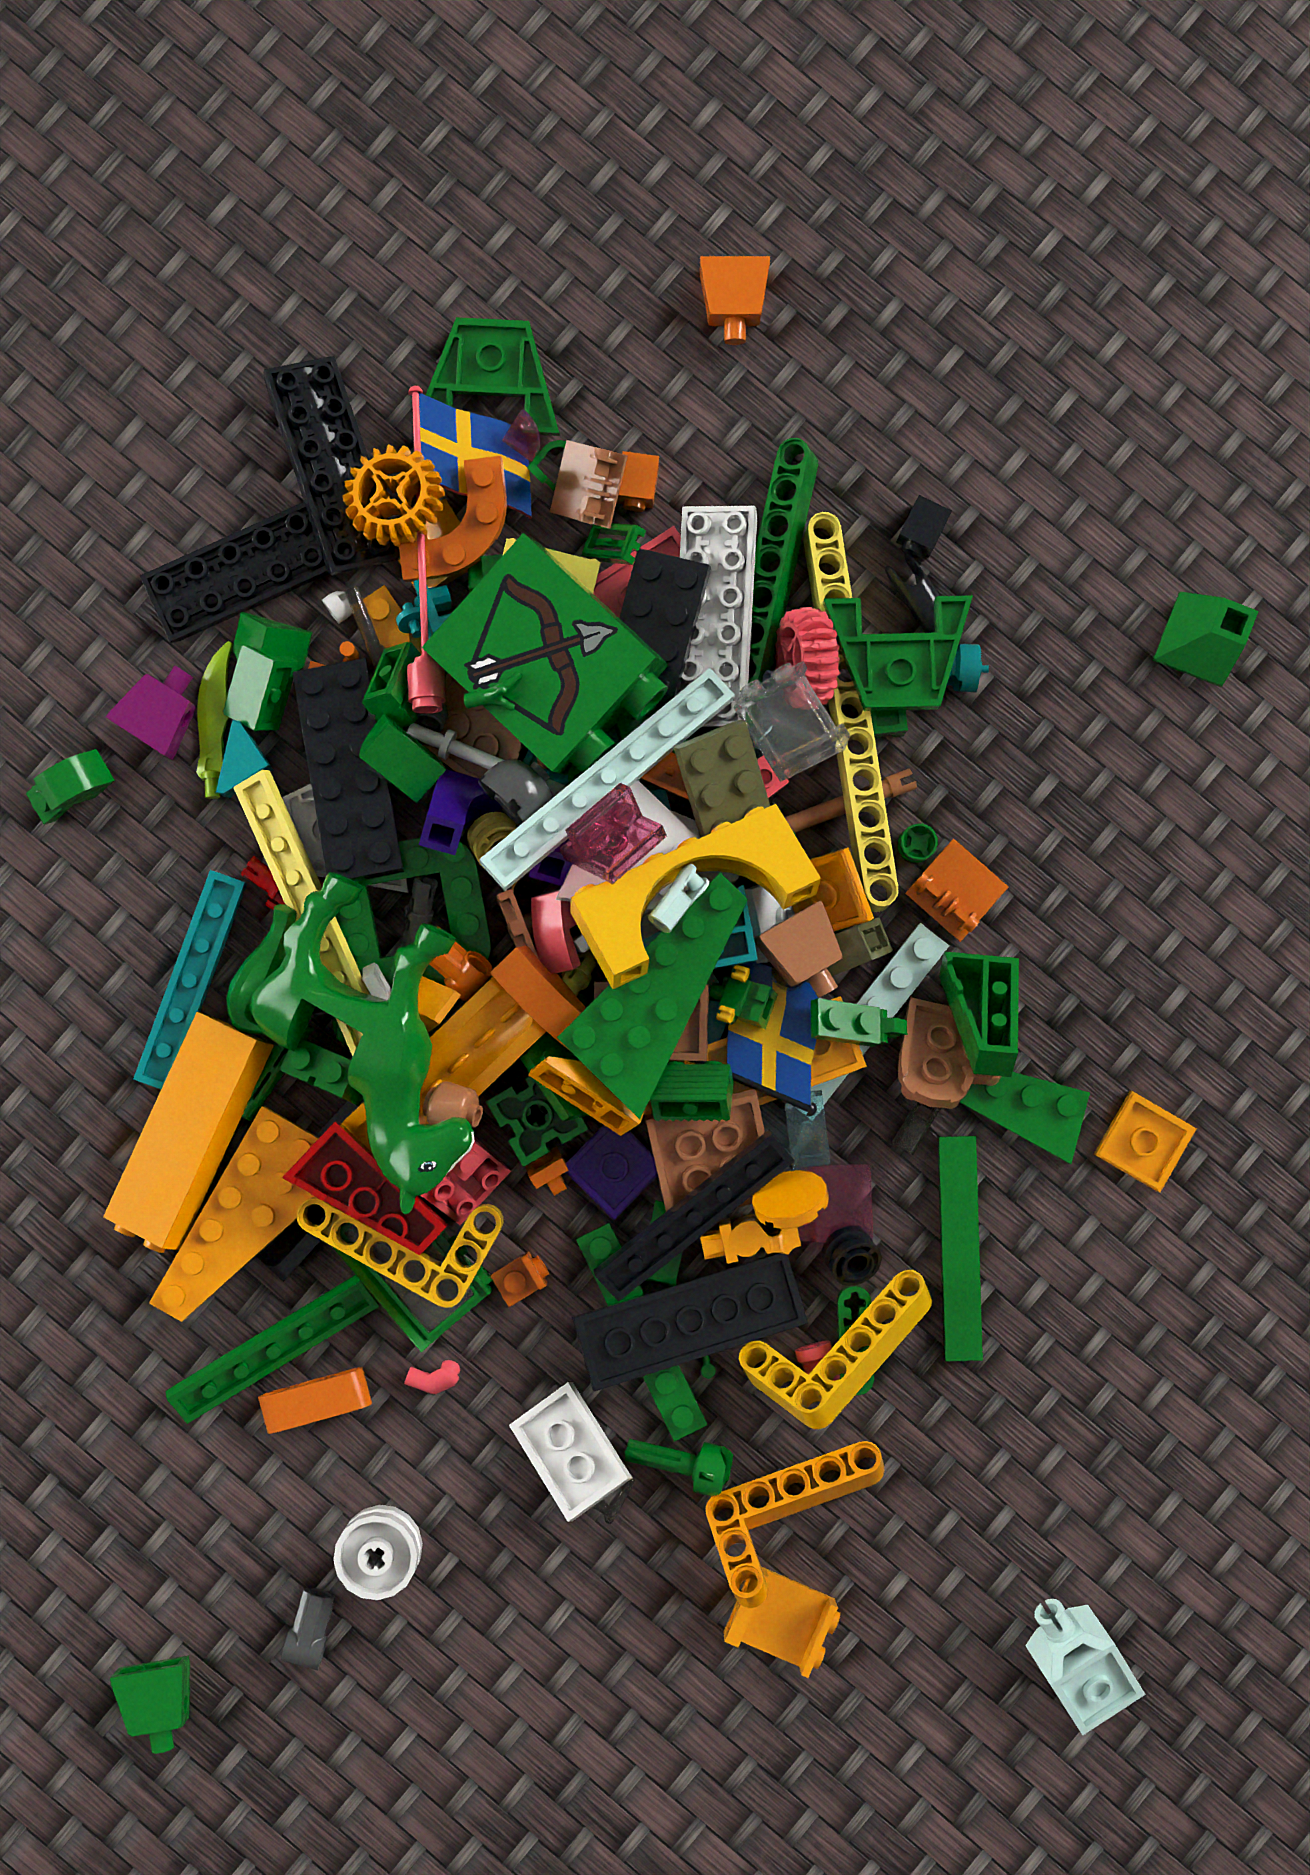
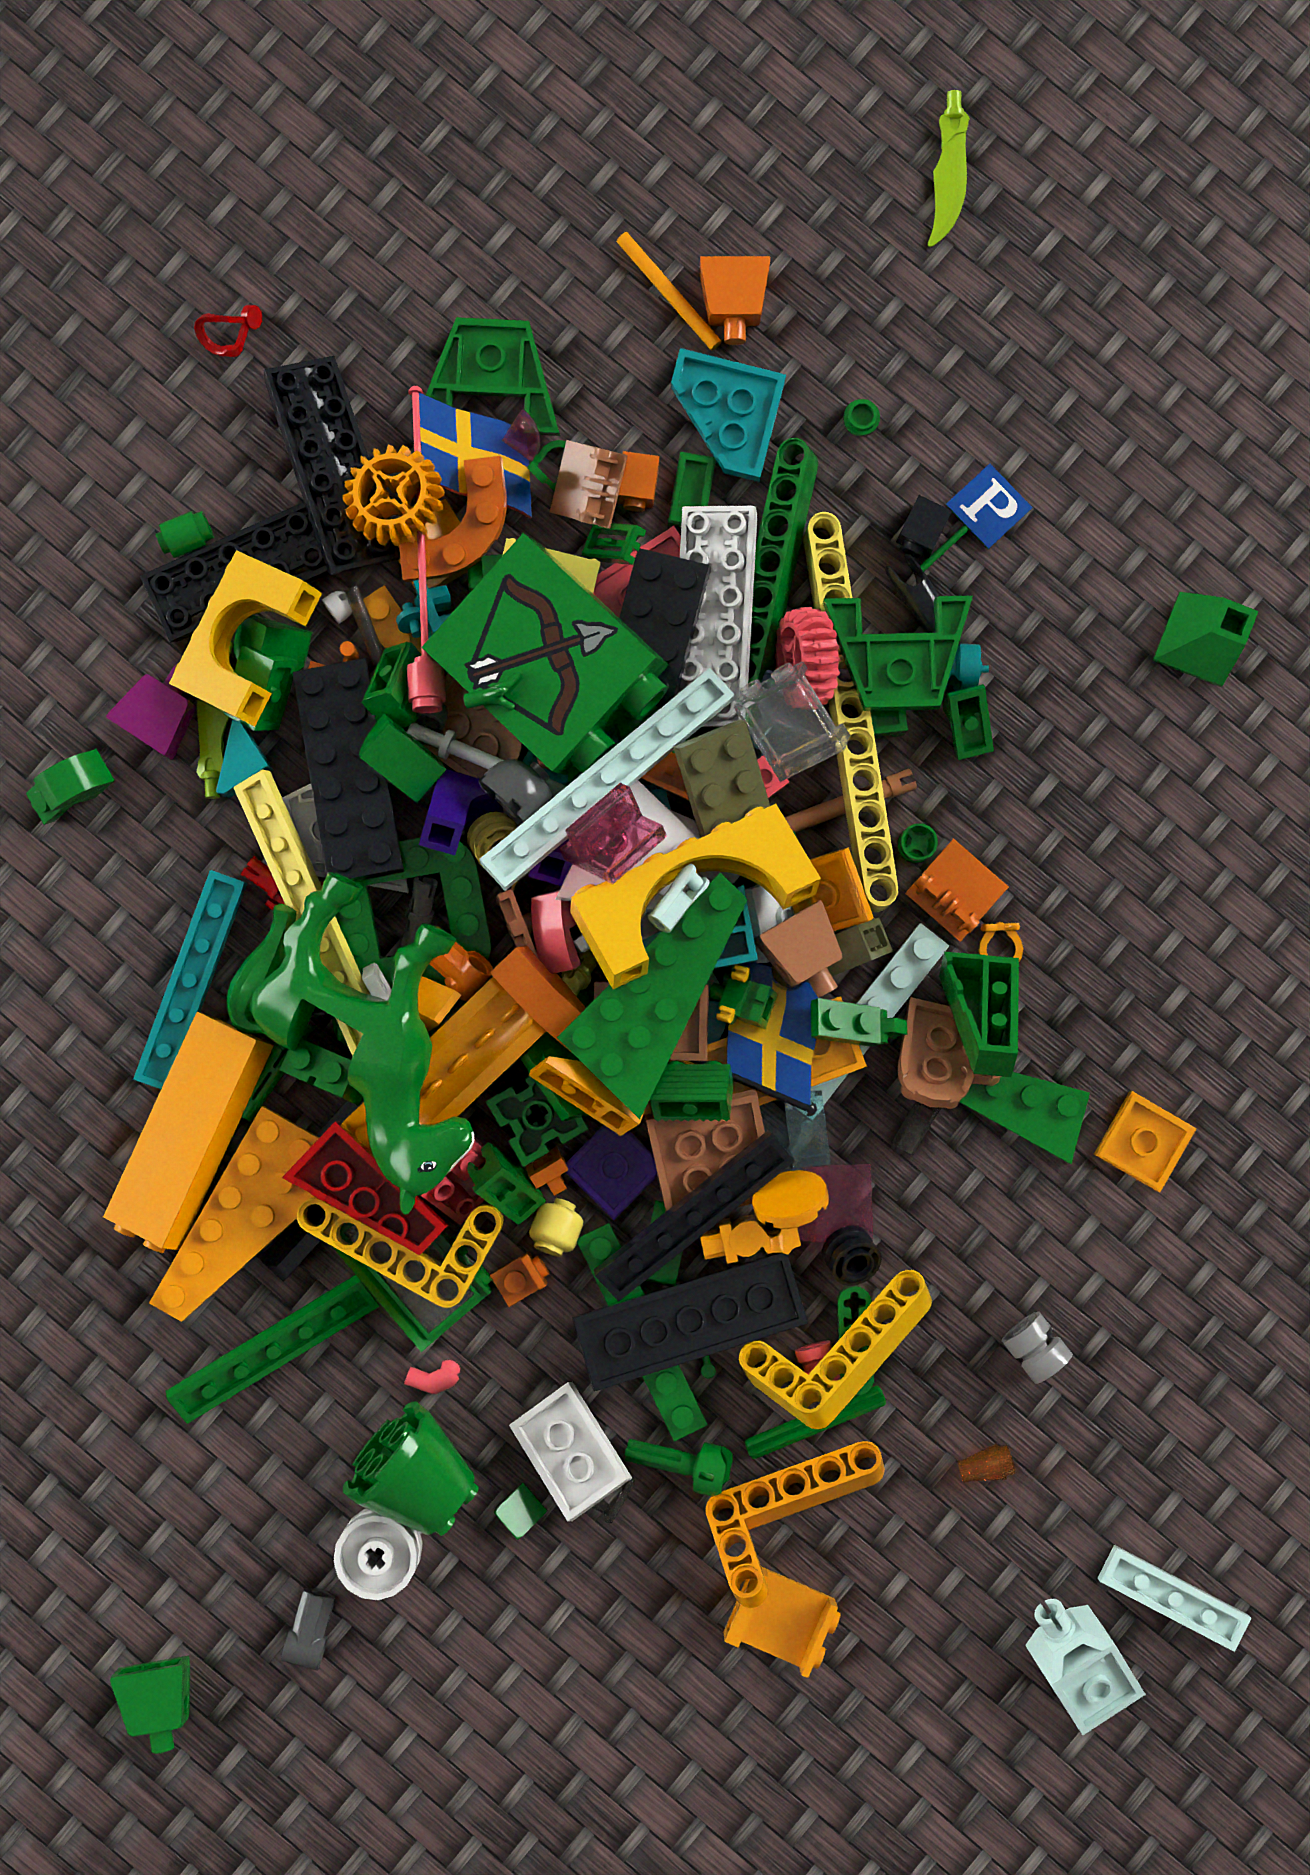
(184, 534): none -> green brick
(243, 591): none -> yellow arch
(250, 318): none -> red piece
(315, 1400): orange beam -> none
(412, 1473): none -> green cone
(450, 1101): nougat head -> none
(505, 1185): none -> green hinge
(520, 1511): none -> slope
(556, 1227): none -> light yellow head
(669, 291): none -> light orange bar
(691, 484): none -> green tile
(730, 408): none -> teal plate
(796, 1430): none -> green axle
(861, 417): none -> green plate
(951, 170): none -> lime sword
(960, 1248): green tile -> none
(969, 721): none -> green slope
(986, 508): none -> blue piece
(988, 1464): none -> clear orange cone
(1009, 928): none -> light orange piece
(1038, 1349): none -> light grey wheel
(1174, 1598): none -> light aqua plate

